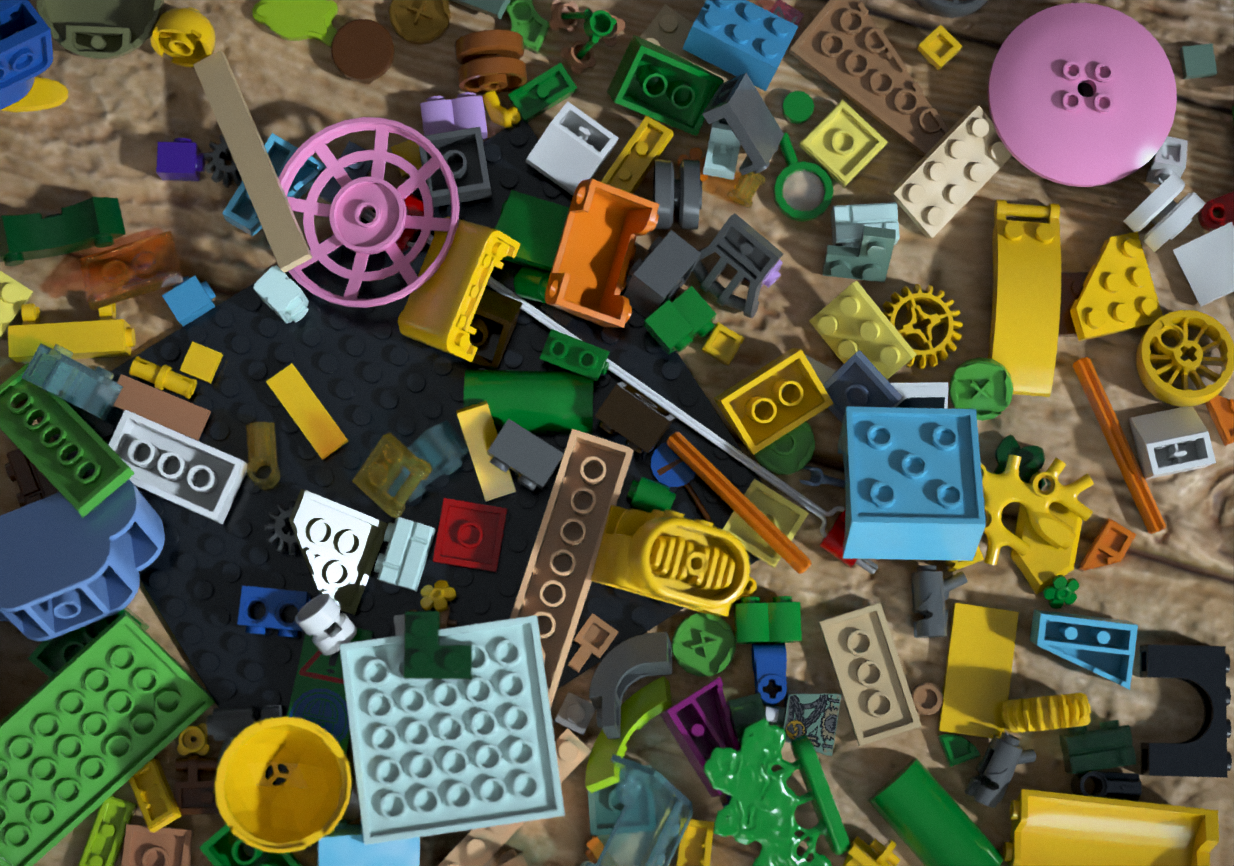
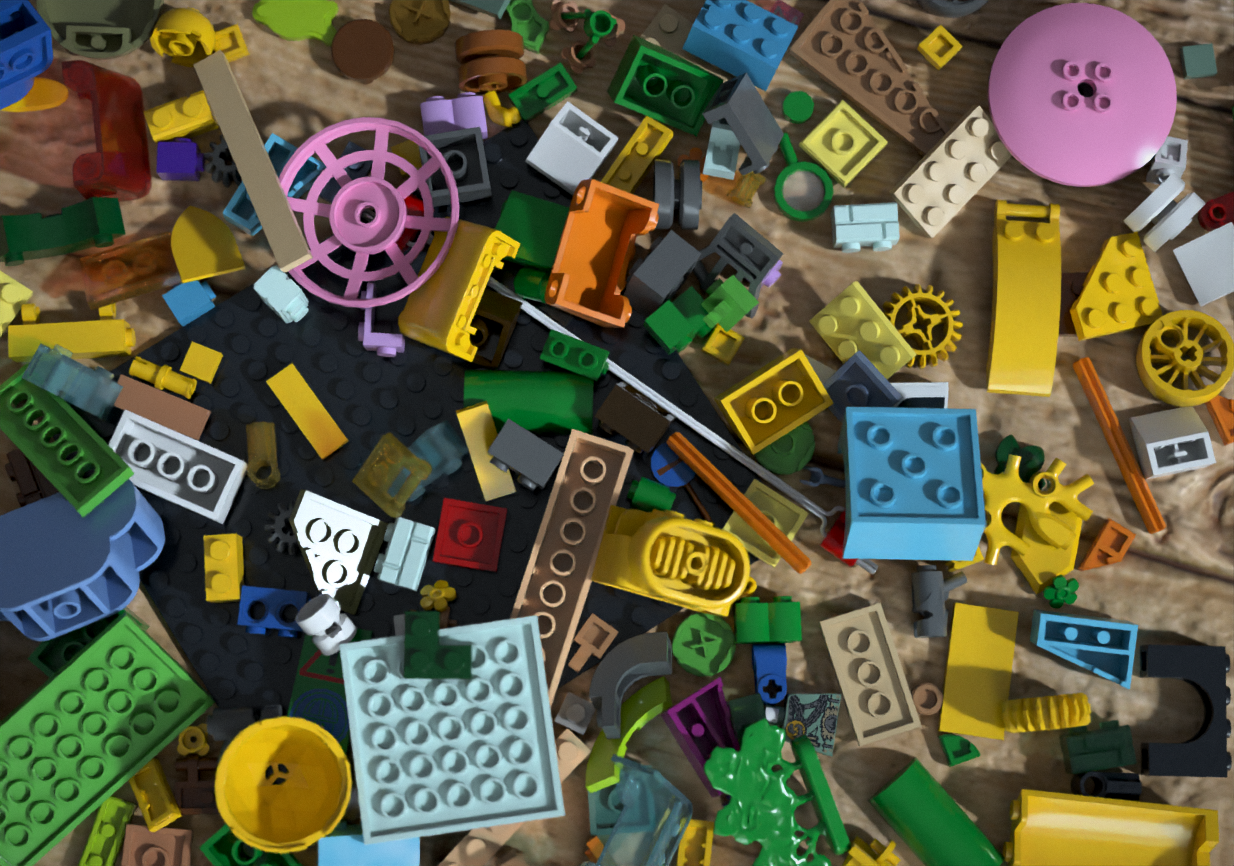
(121, 157): none -> clear red windscreen
(181, 118): none -> yellow brick
(203, 246): none -> yellow shield
(223, 567): none -> yellow brick
(231, 43): none -> yellow tile
(384, 343): none -> lavender bracket
(727, 303): none -> bright green brick
(863, 263): sand green plate -> none
(981, 386): bright green tile -> none
(998, 769): dark grey piece -> none

